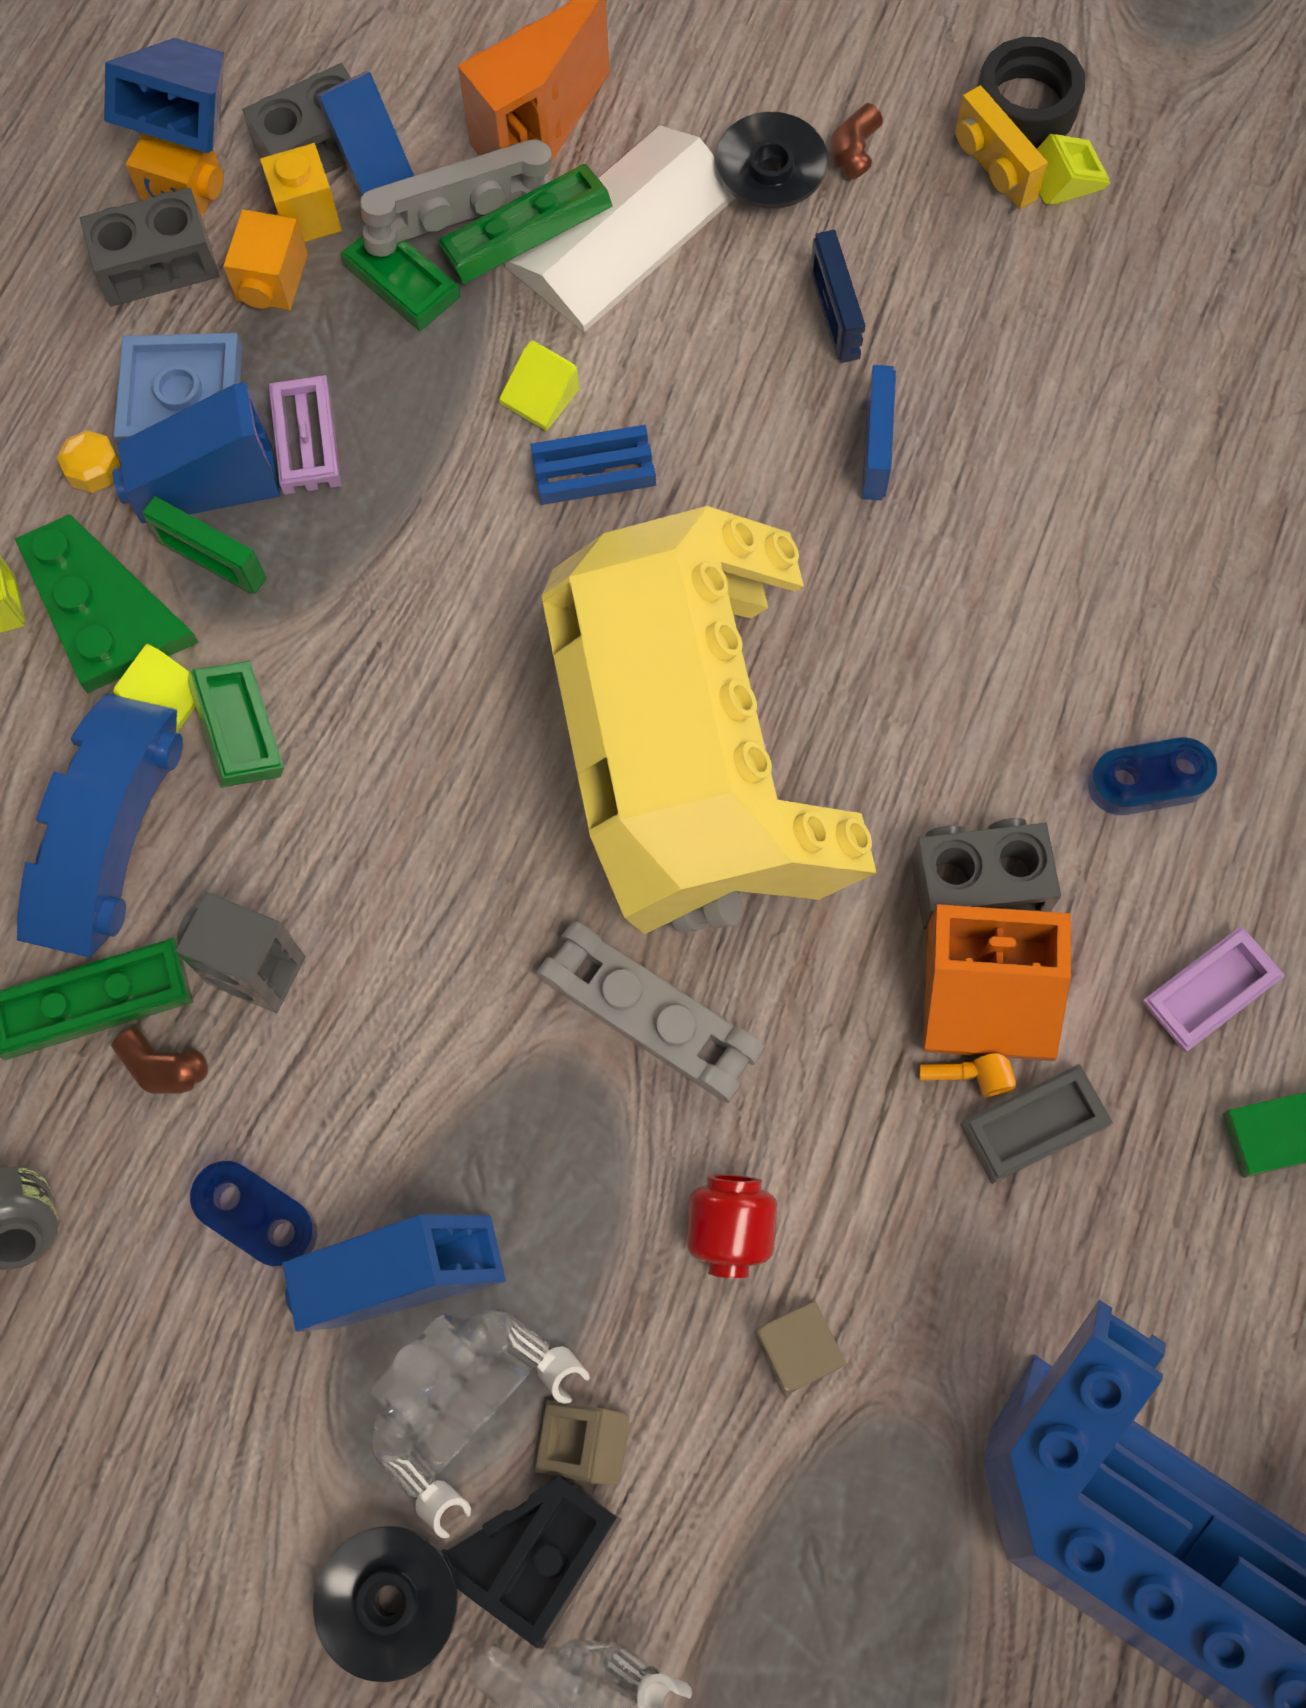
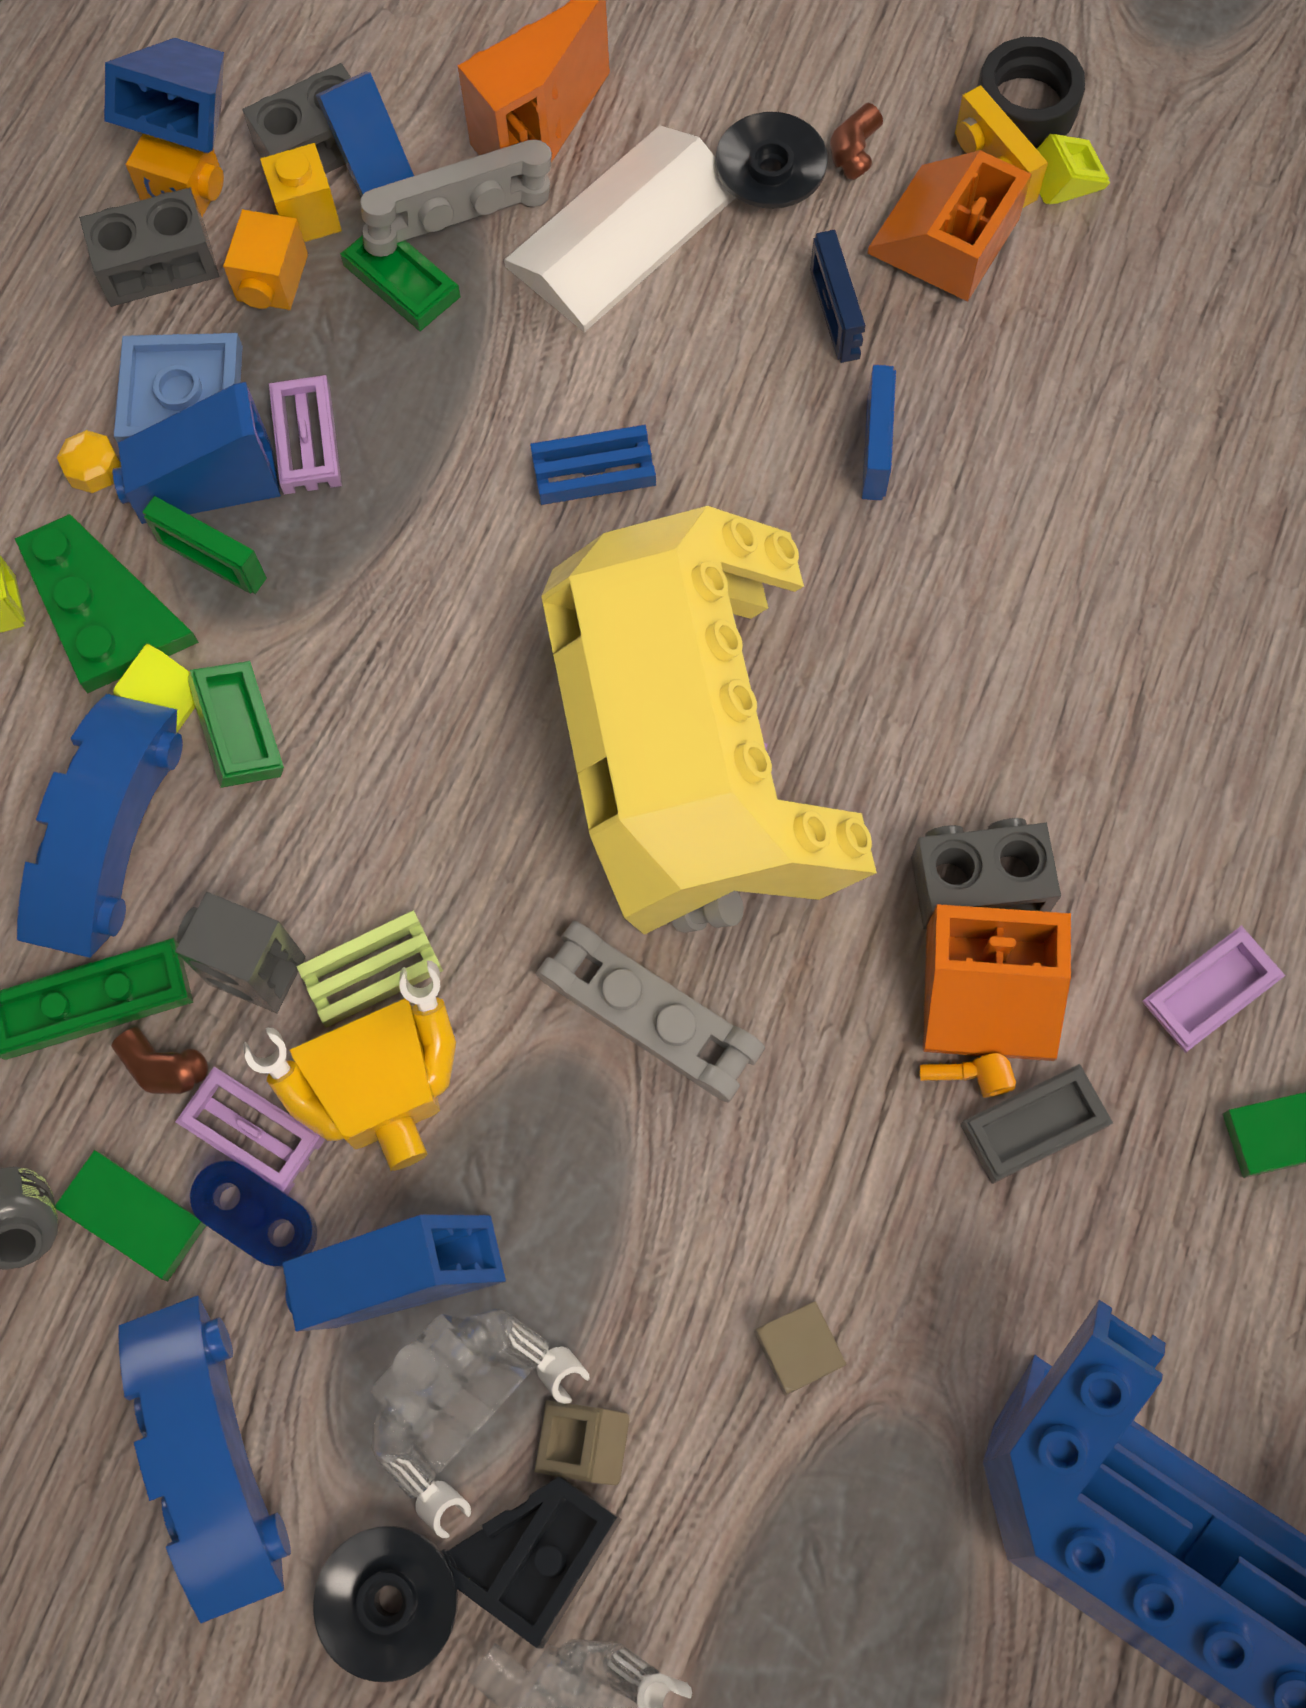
(130, 1215): none -> green tile
(196, 1460): none -> blue brick
(295, 1159): none -> lavender tile
(358, 948): none -> yellowish green tile
(371, 1074): none -> yellow torso
(525, 223): green tile -> none
(540, 386): neon yellow slope -> none
(731, 1224): red head -> none
(953, 221): none -> orange slope
(1155, 775): clear blue plate -> none

